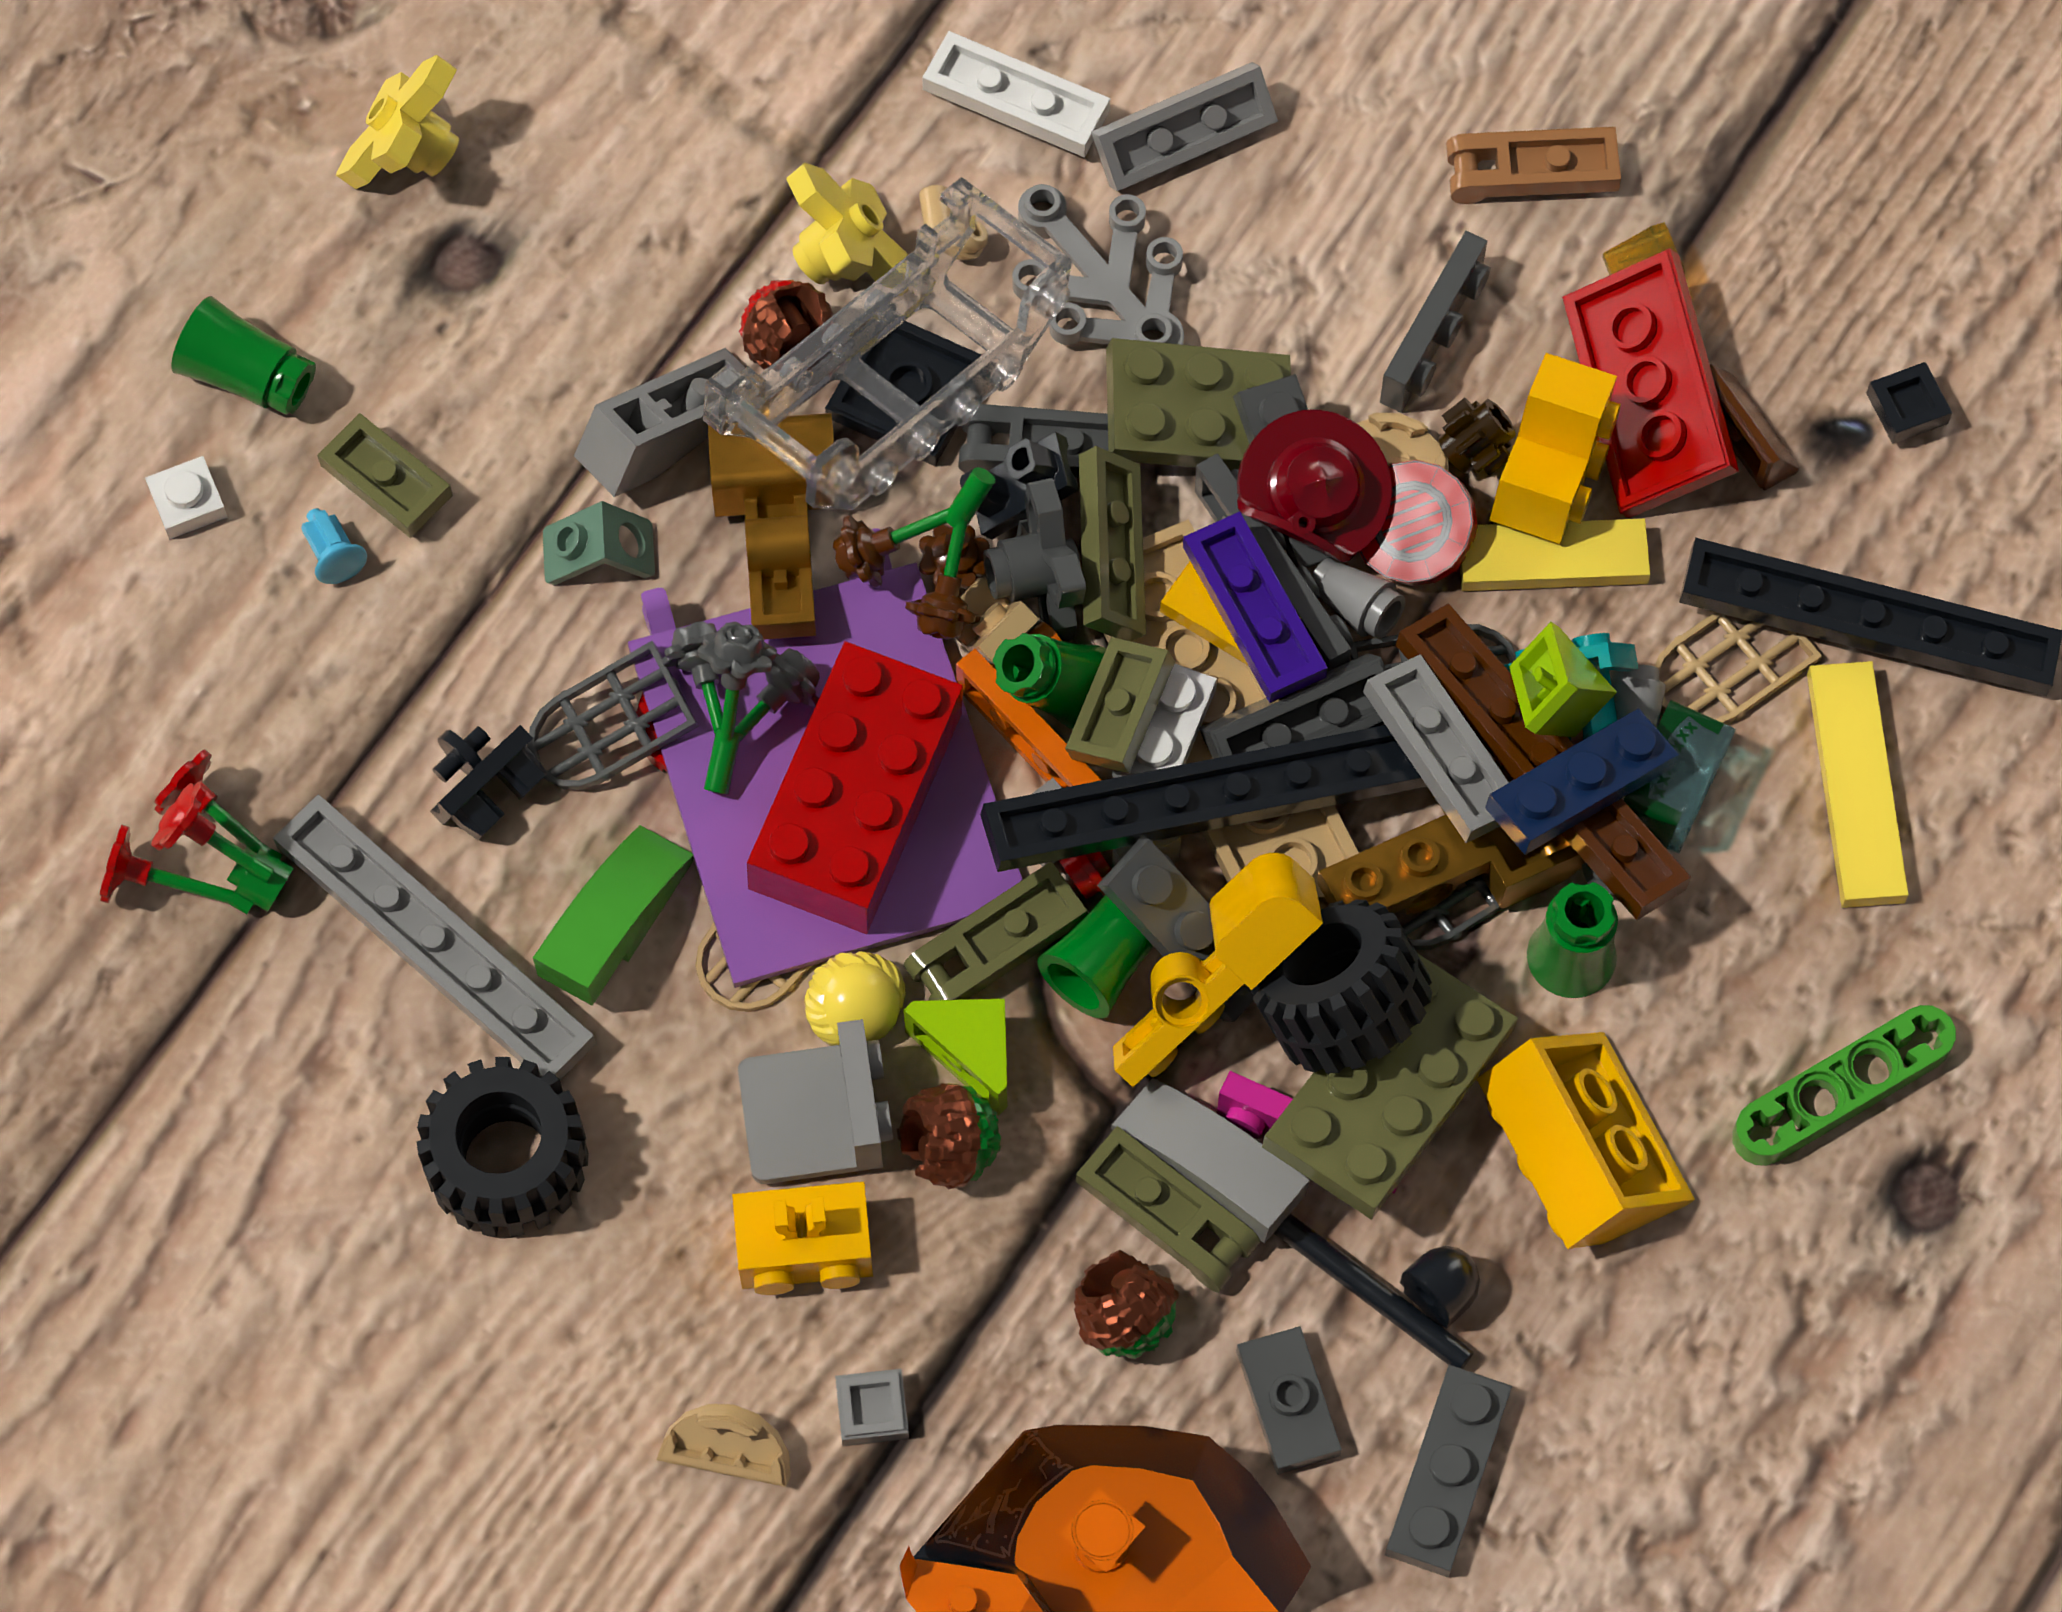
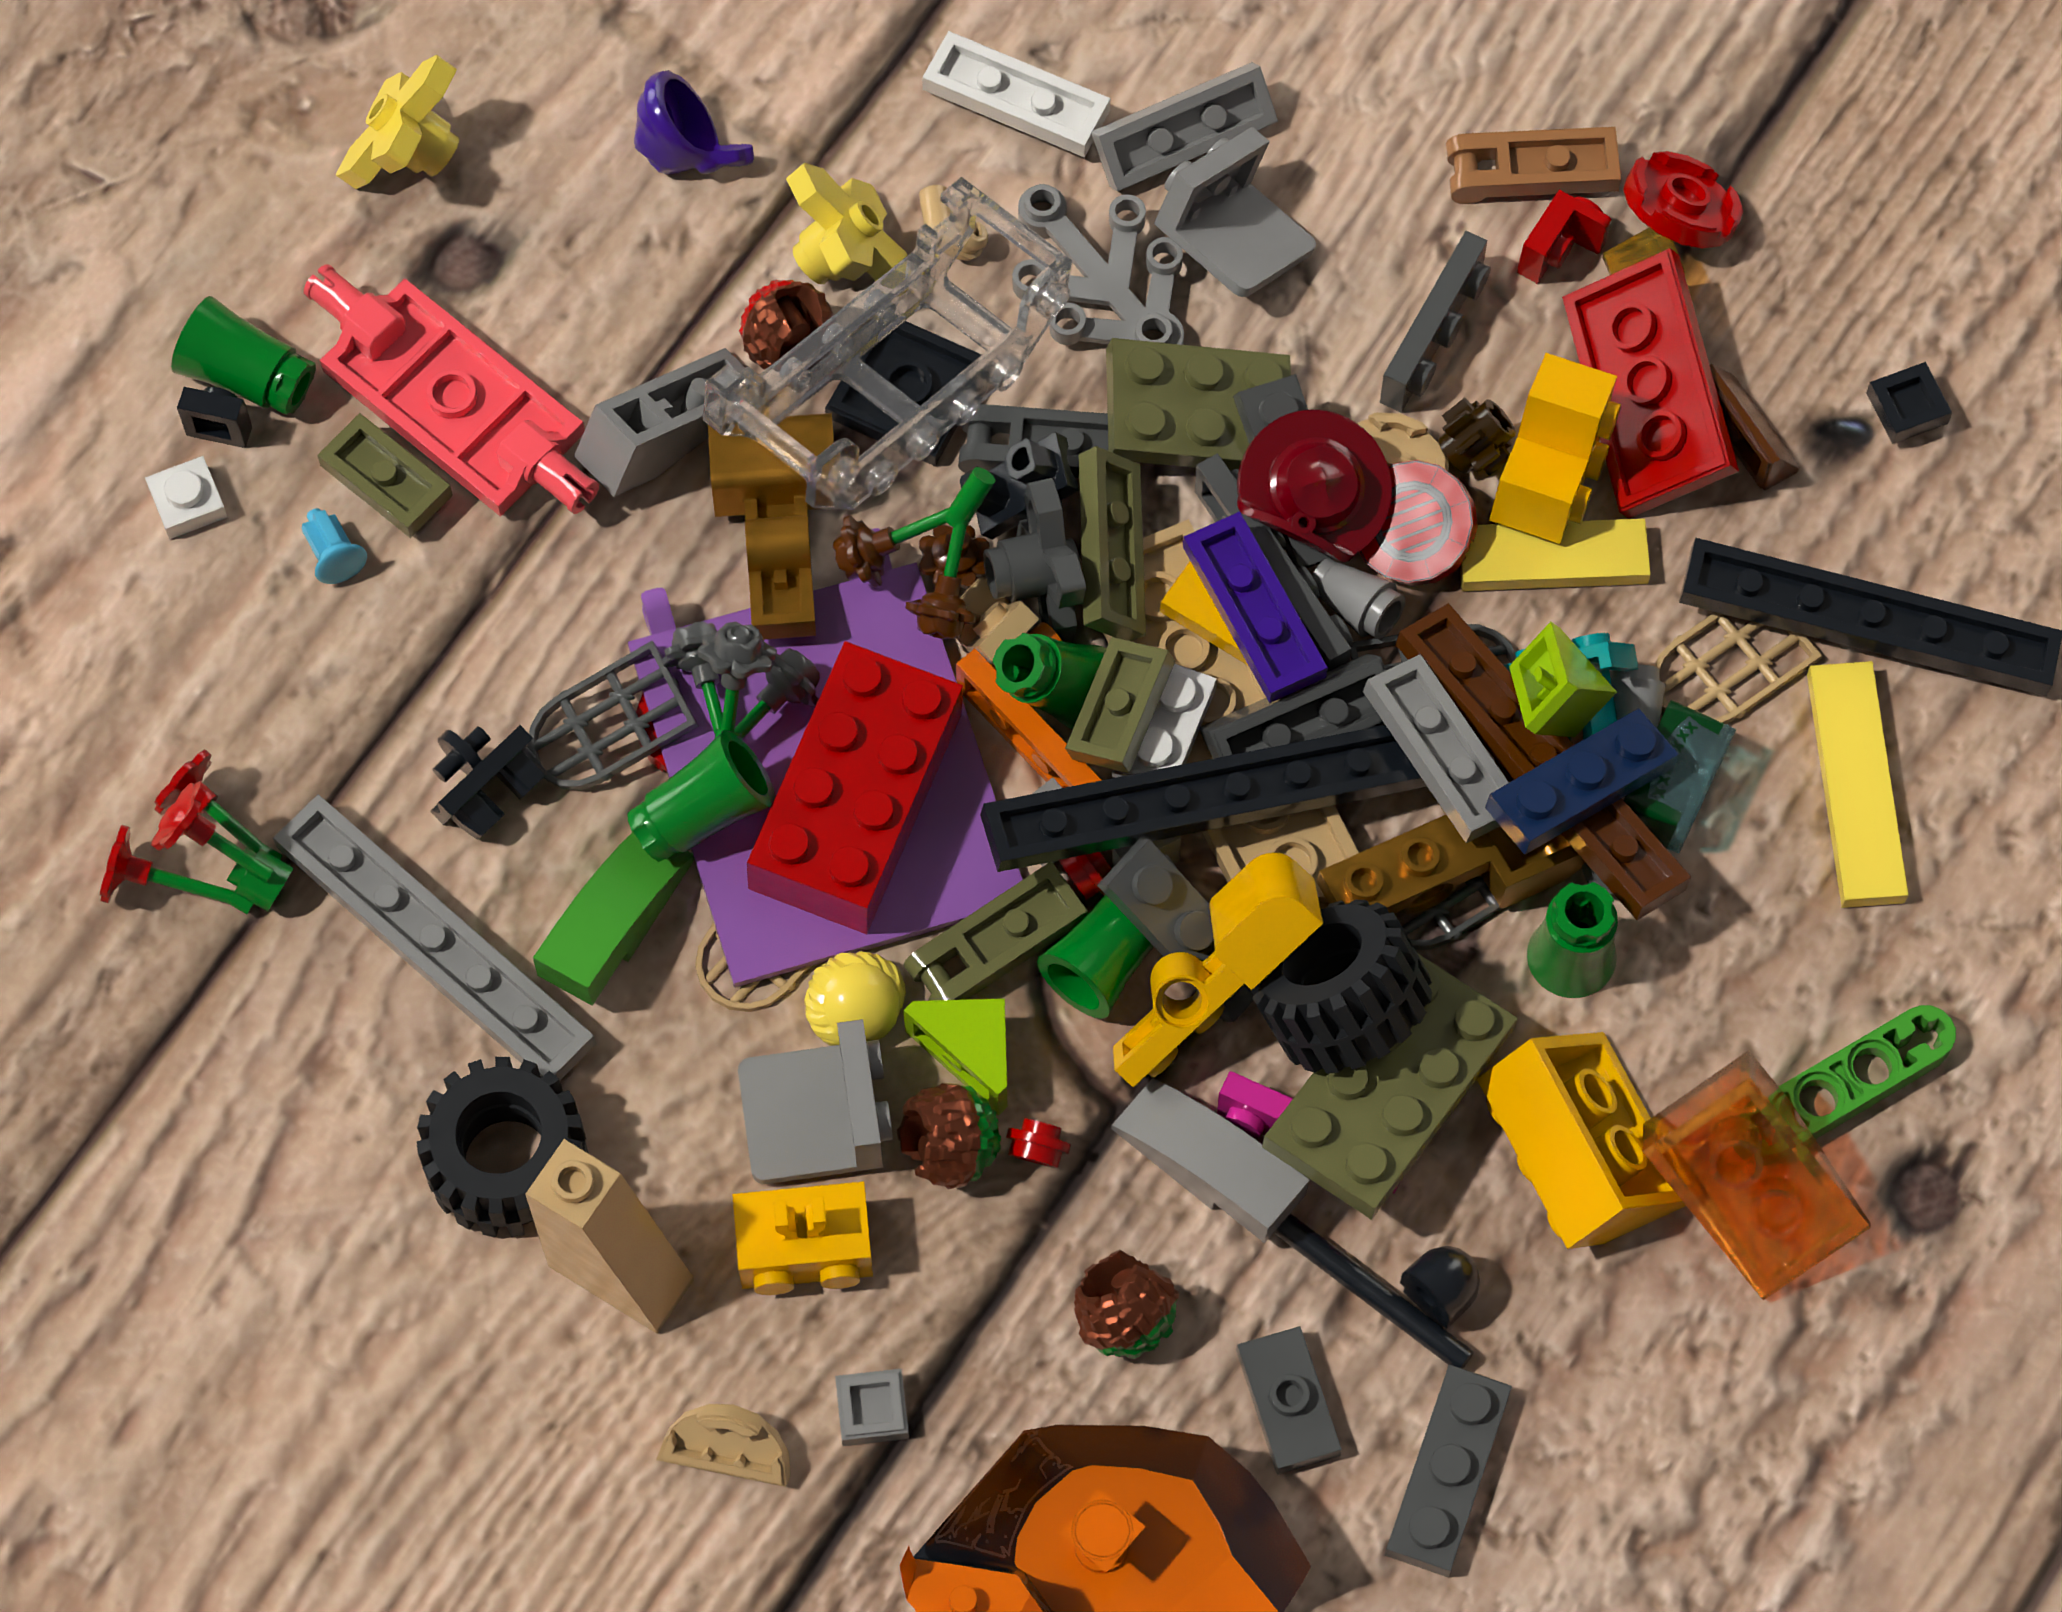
(215, 416): none -> black plate
(450, 394): none -> coral plate
(593, 539): sand green bracket -> none
(605, 1237): none -> tan slope
(678, 130): none -> dark purple hat
(702, 798): none -> green plant
(1037, 1143): none -> red plate
(1166, 1208): olive plate -> none
(1228, 221): none -> light grey bracket
(1563, 223): none -> red bracket
(1683, 200): none -> red tile
(1753, 1175): none -> clear orange slope

